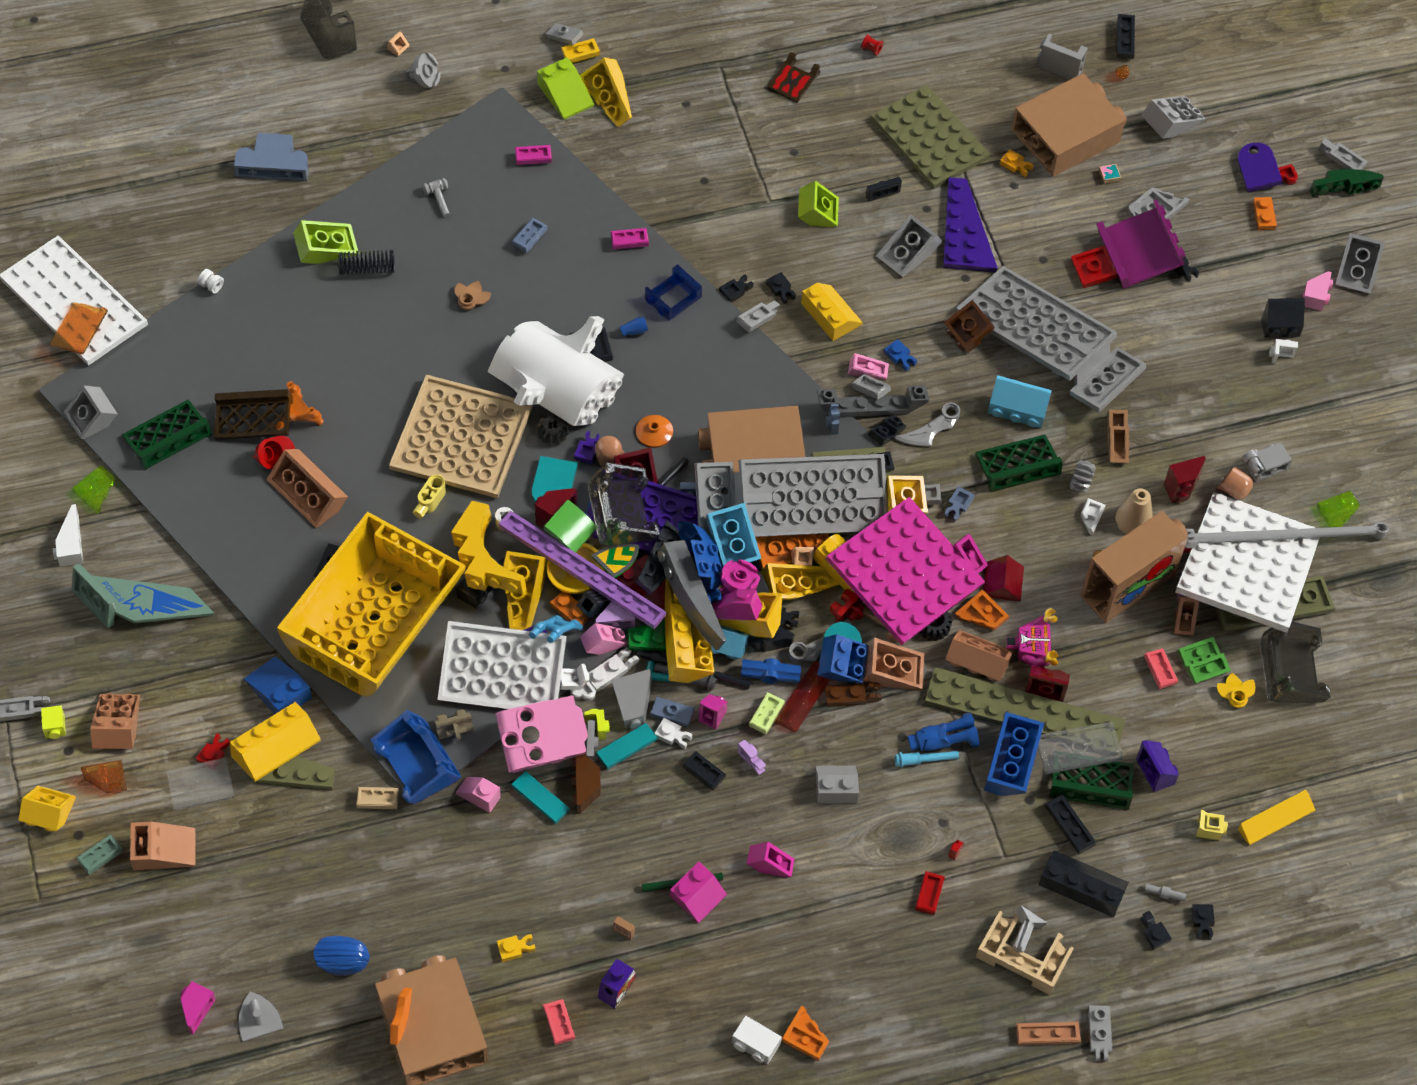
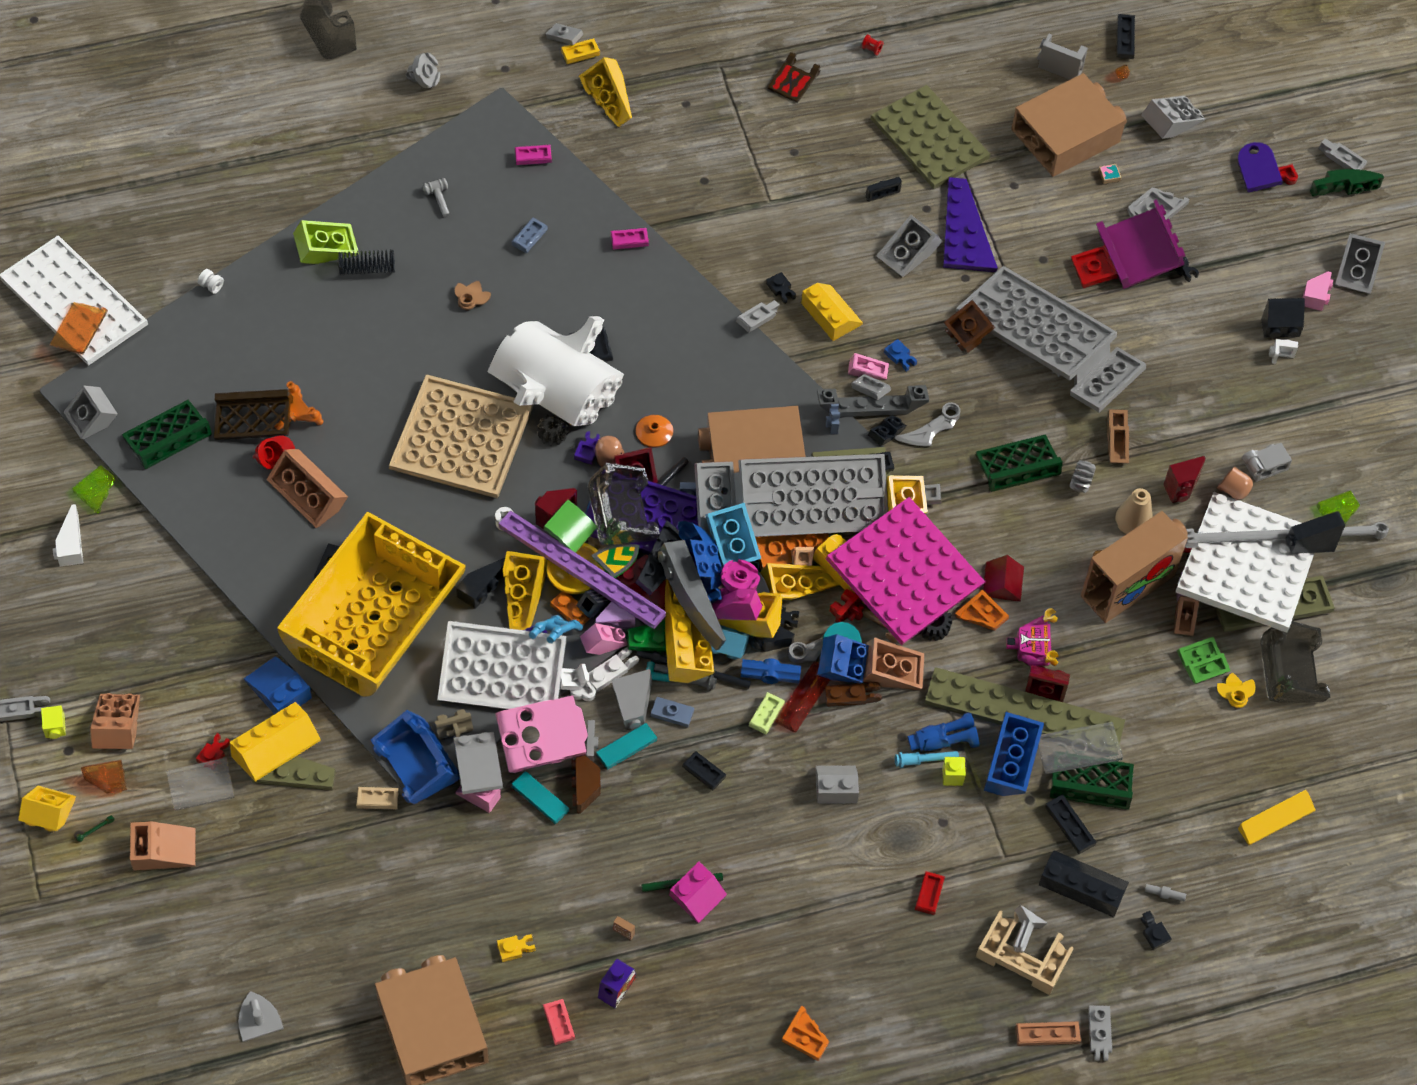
(80, 837): none -> dark green hinge
(99, 854): sand green plate -> none
(135, 599): sand green piece -> none
(196, 1004): dark pink slope -> none
(272, 159): sand blue brick -> none
(341, 955): blue hair -> none
(397, 44): light nougat slope -> none
(401, 1016): orange tile -> none
(429, 496): light yellow piece -> none
(478, 763): none -> light grey slope
(481, 567): yellow arch -> none
(553, 475): teal tile -> none
(564, 88): lime slope -> none
(601, 724): neon yellow bracket -> none
(634, 327): blue cone -> none
(671, 732): white plate -> none
(678, 277): clear blue panel -> none
(712, 710): dark pink slope -> none
(735, 289): black plate -> none
(749, 754): lavender plate -> none
(756, 1040): white brick -> none
(770, 860): dark pink slope -> none
(818, 205): lime slope -> none
(954, 771): none -> neon yellow brick
(955, 849): red tile -> none
(959, 501): sand blue plate -> none
(969, 551): dark pink slope -> none
(979, 655): nougat slope -> none
(1014, 161): light orange plate -> none
(1019, 402): medium azure slope -> none
(1091, 514): white tile -> none
(1156, 765): dark purple slope -> none
(1161, 668): coral plate -> none
(1203, 917): black plate -> none
(1211, 826): light yellow window -> none
(1264, 213): orange plate -> none
(1316, 534): none -> black slope

